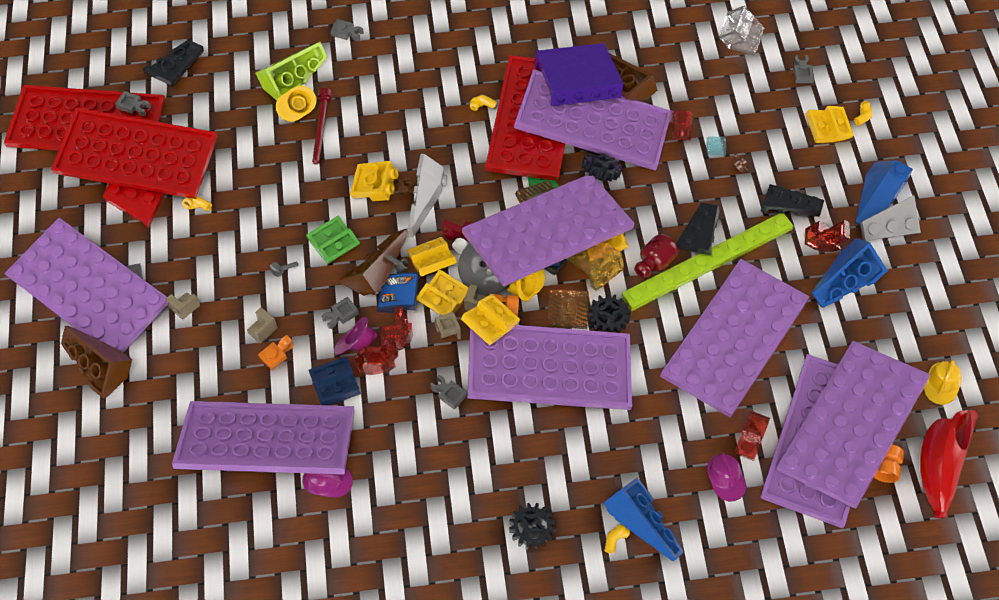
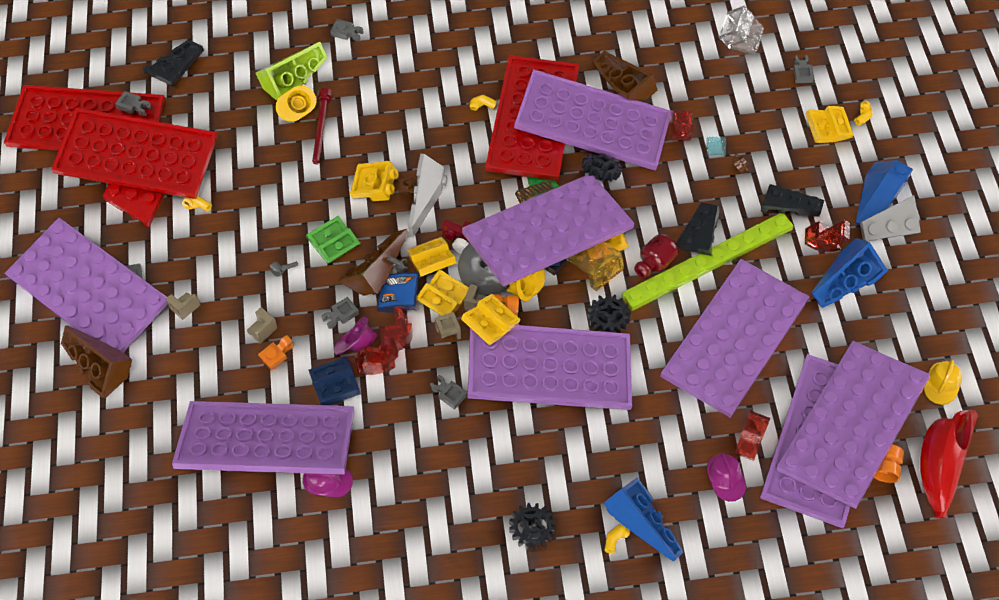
(568, 309): clear orange tile -> none
(579, 74): dark purple panel -> none

